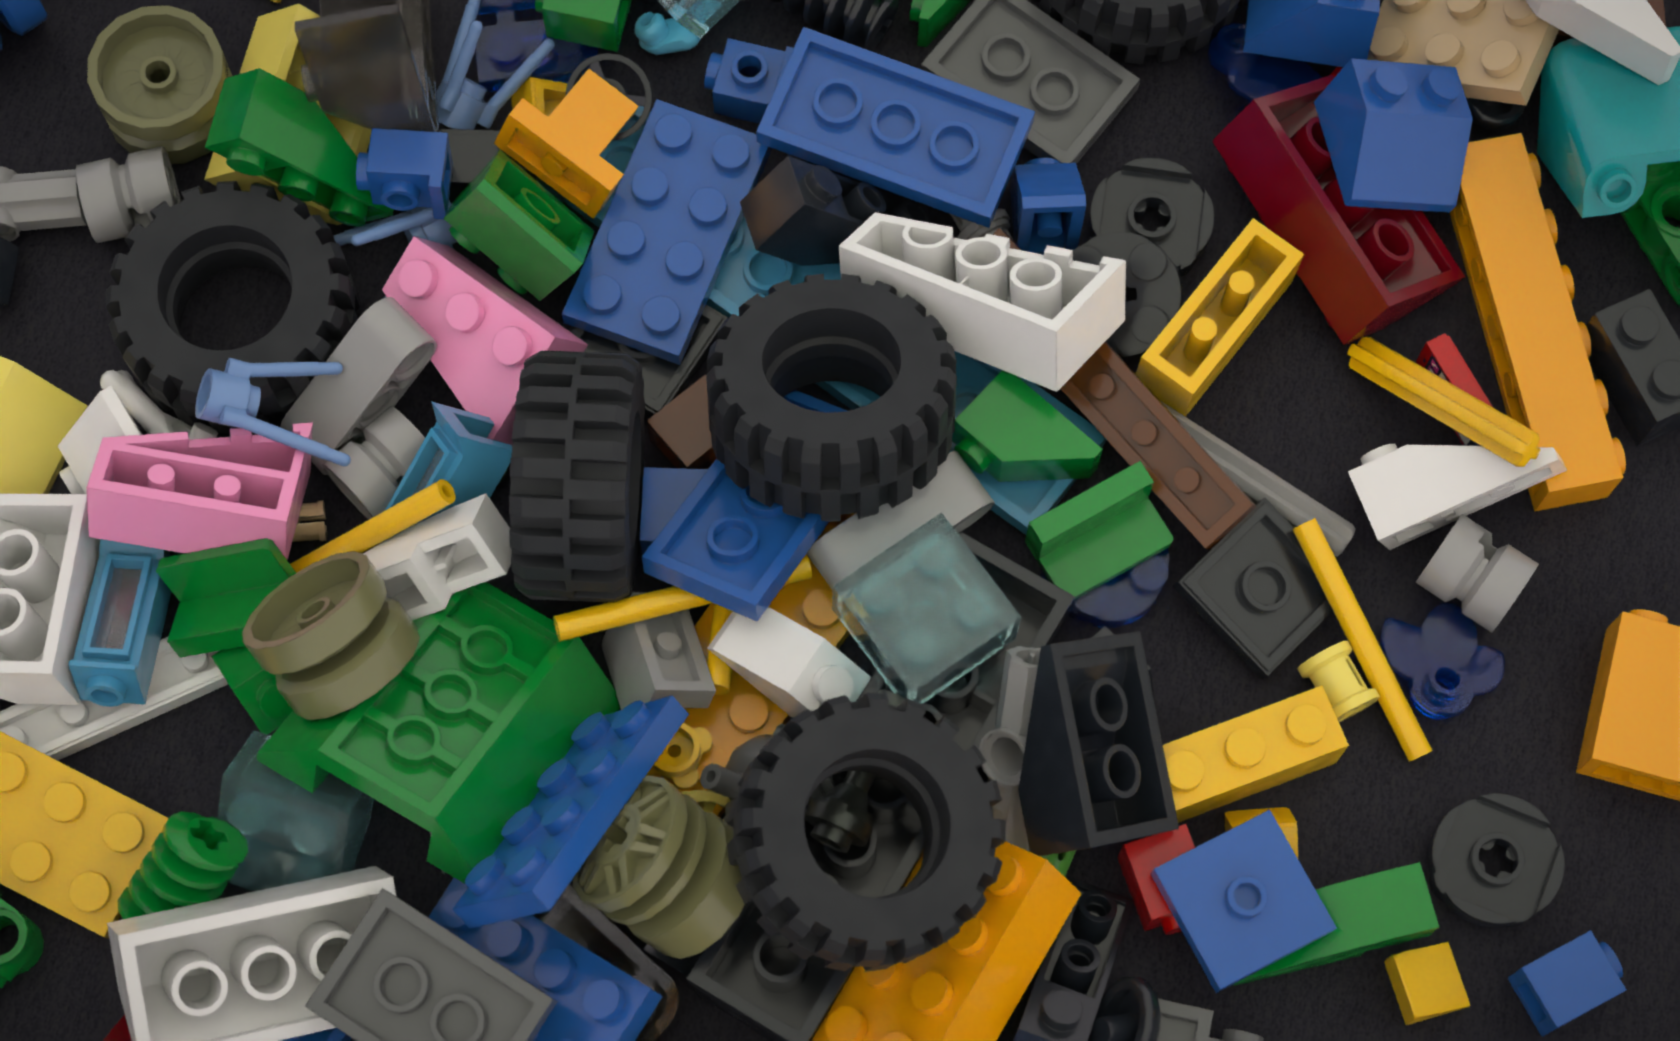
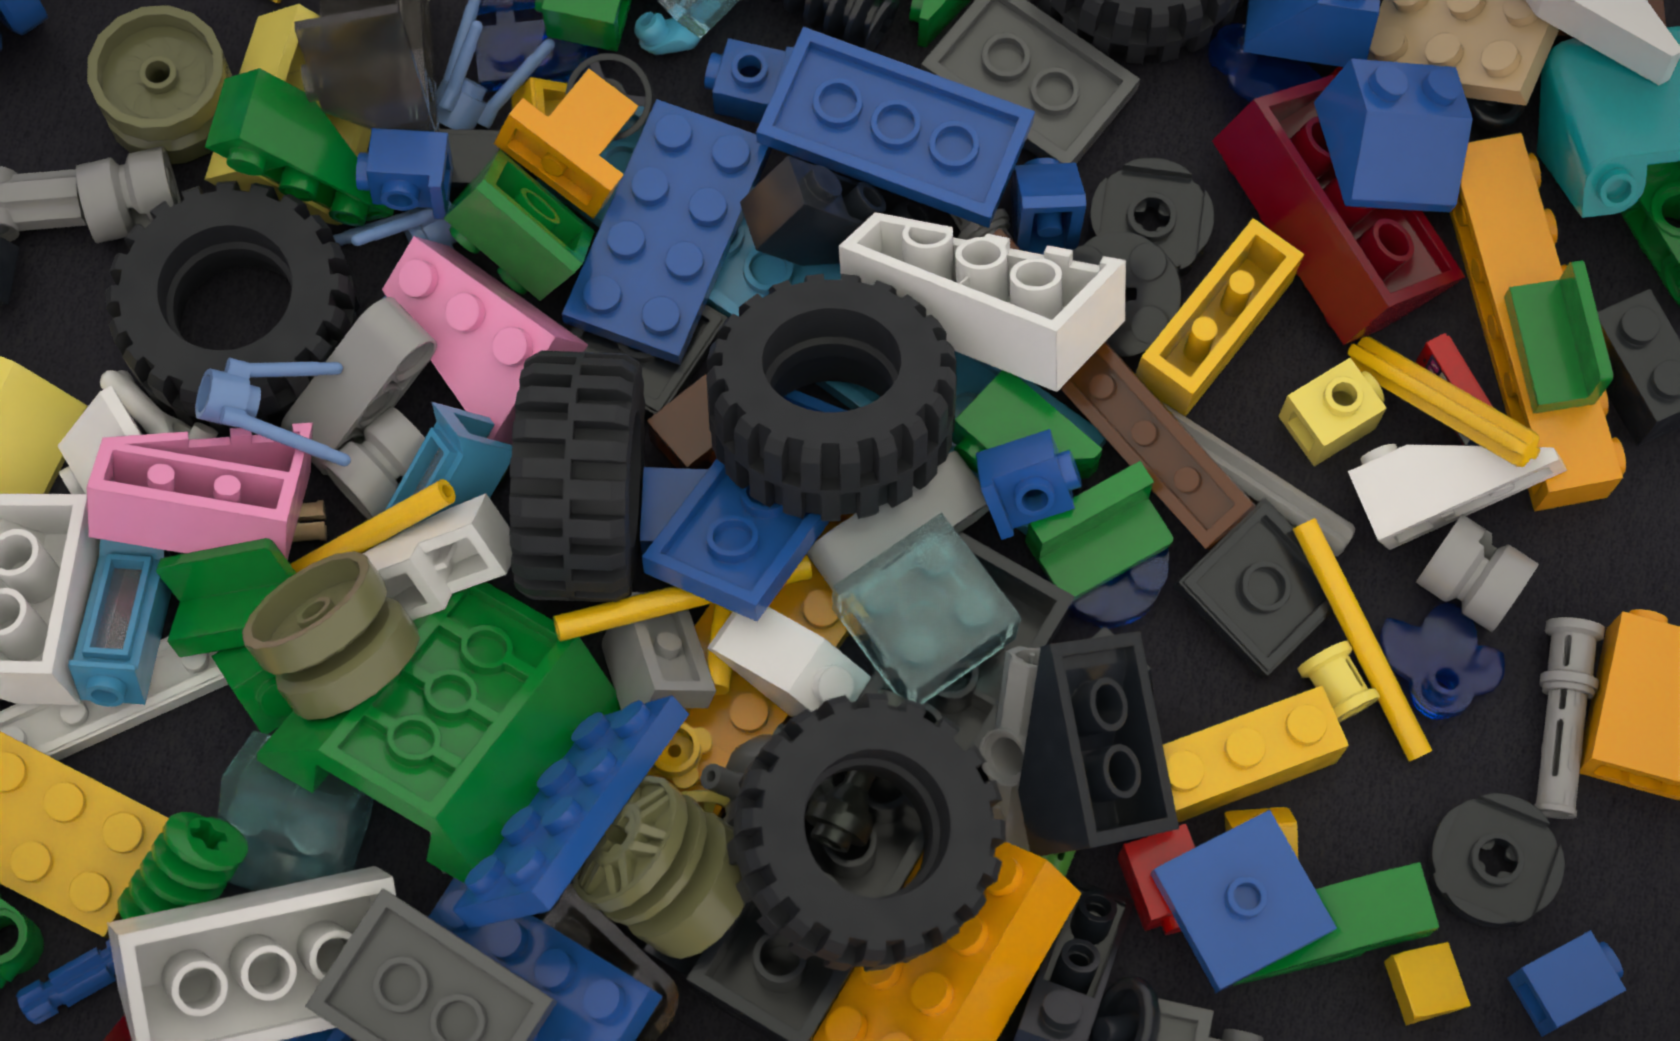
(67, 984): none -> blue axle
(1027, 481): none -> blue brick
(1333, 411): none -> light yellow brick
(1559, 341): none -> green panel
(1568, 686): none -> light grey pin

